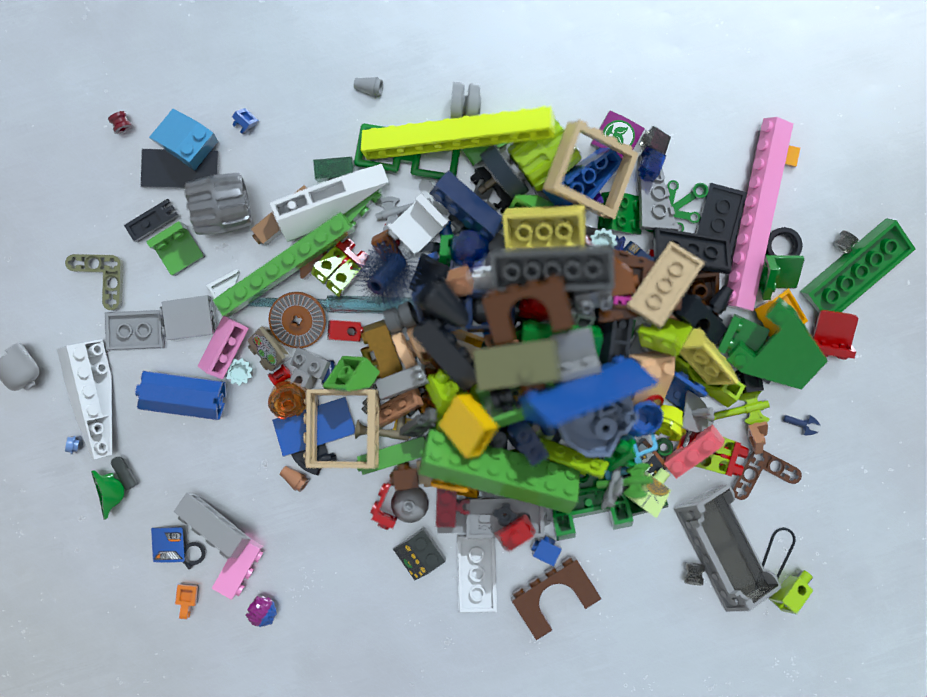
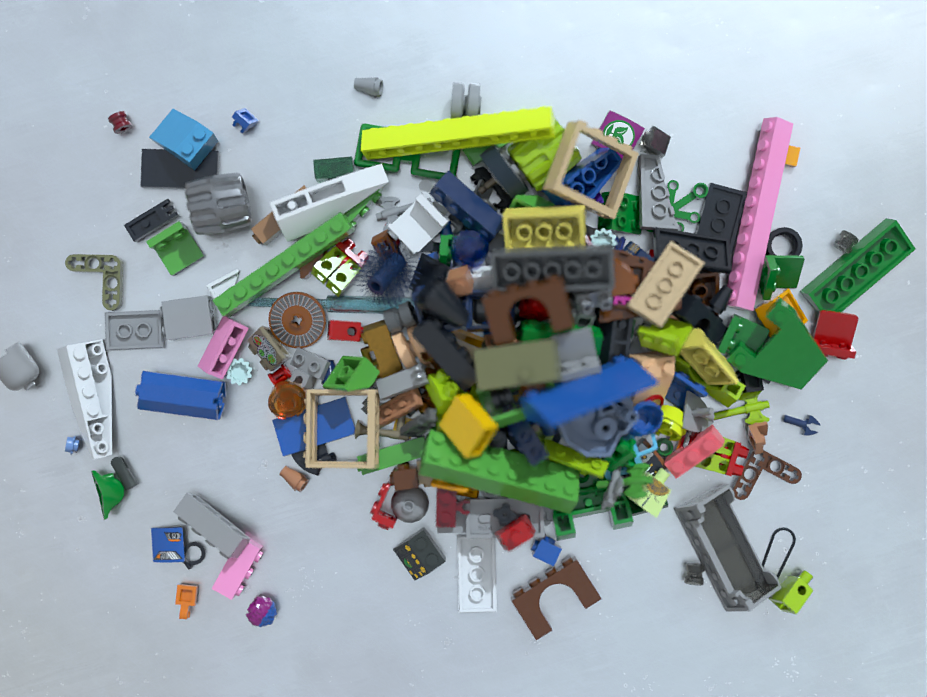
(650, 164): clear blue window -> none

